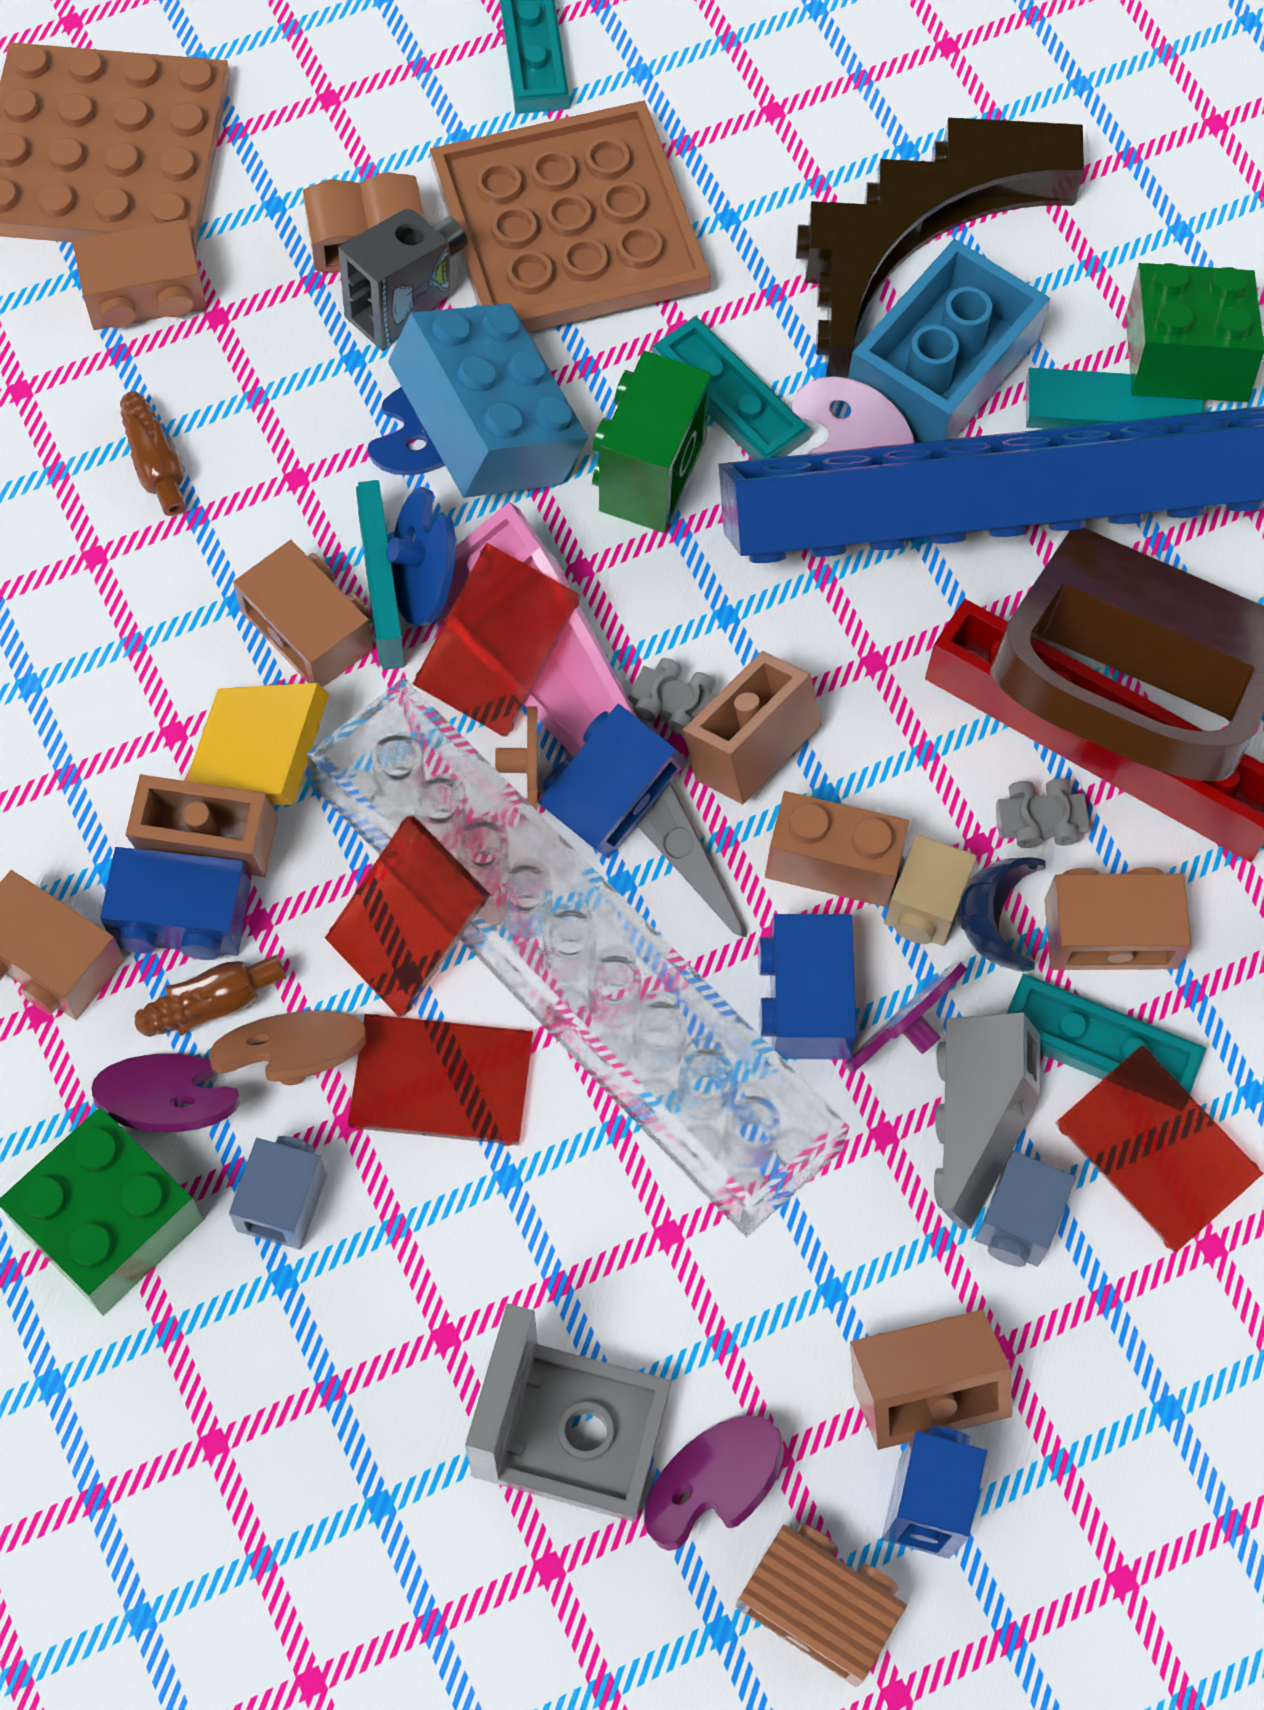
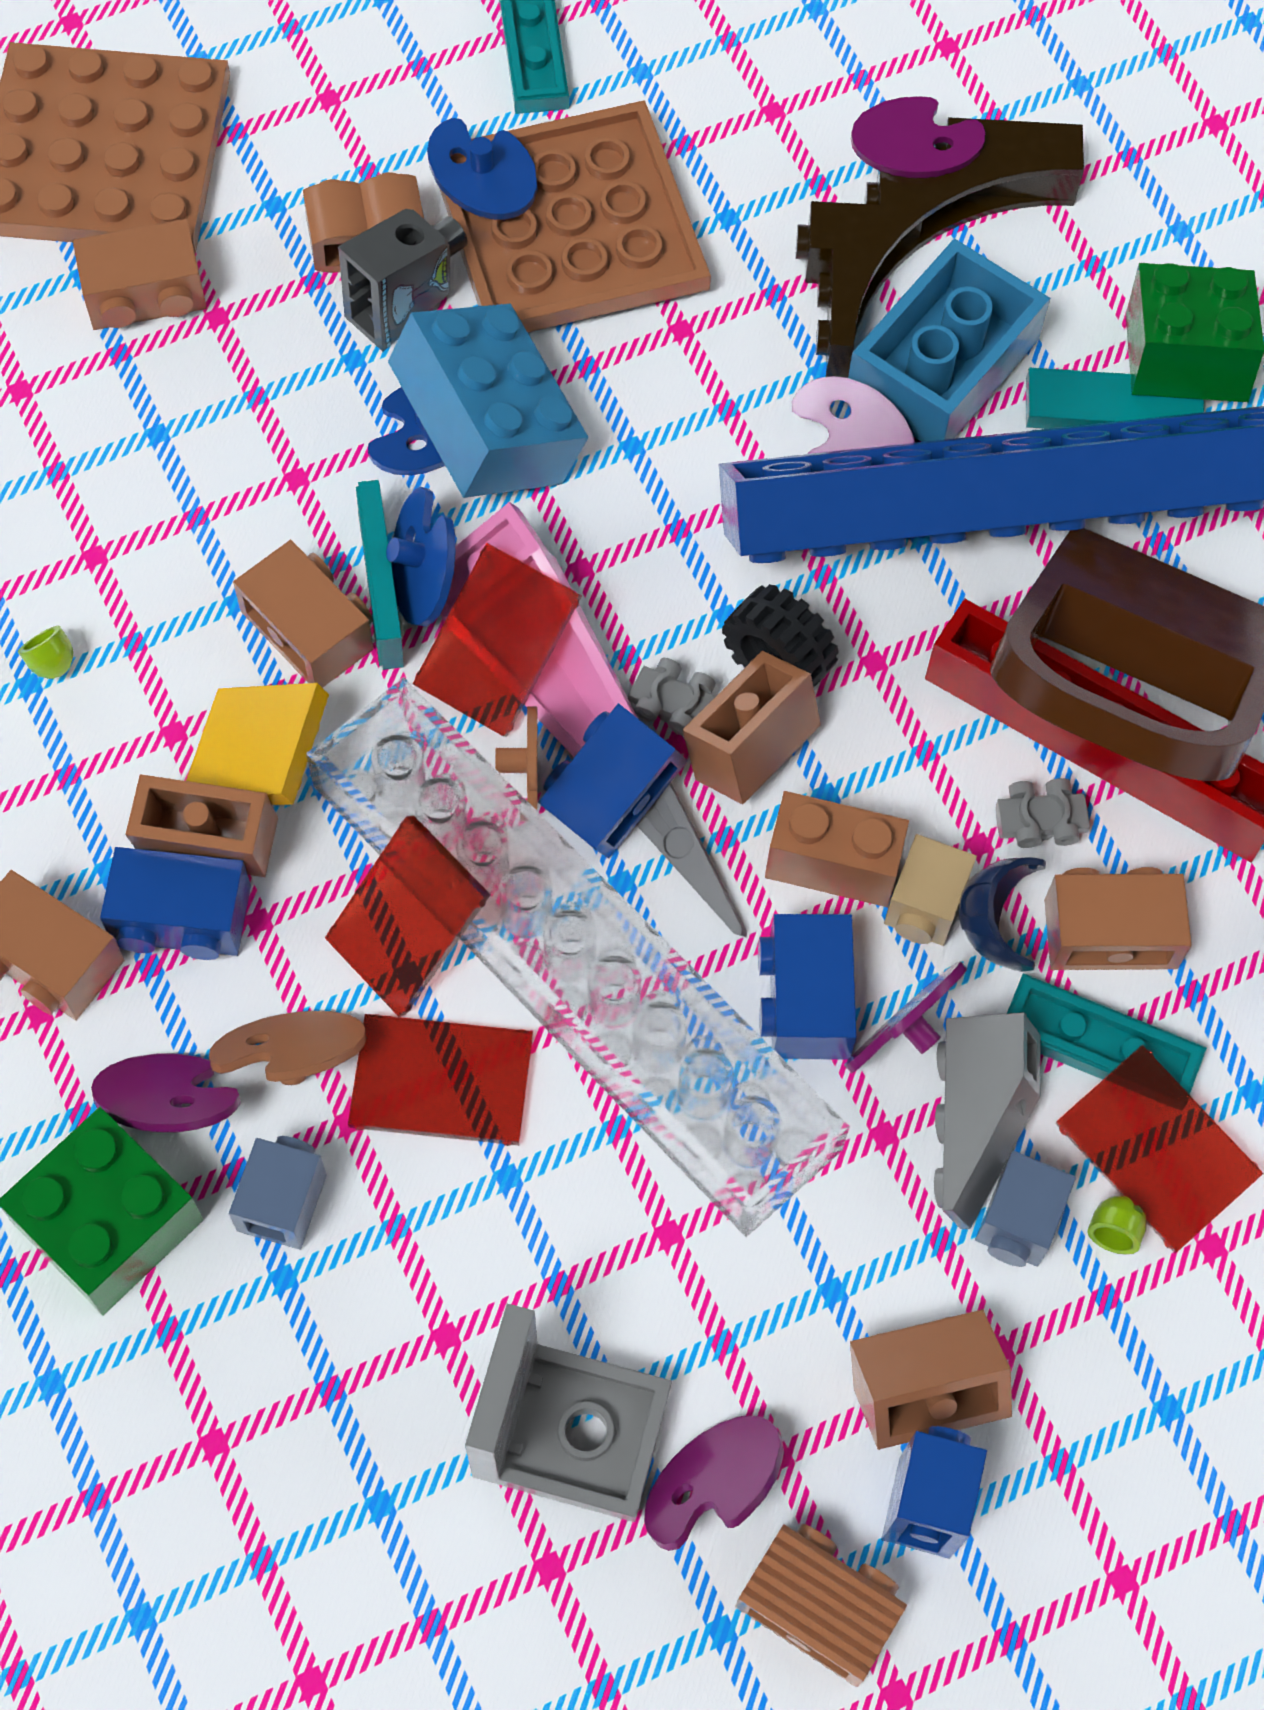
(48, 653): none -> lime hinge
(152, 453): dark orange piece -> none
(208, 997): dark orange piece -> none
(493, 181): none -> blue piece
(651, 440): green brick -> none
(737, 395): teal tile -> none
(782, 628): none -> black tyre
(901, 139): none -> magenta piece
(1118, 1225): none -> lime hinge

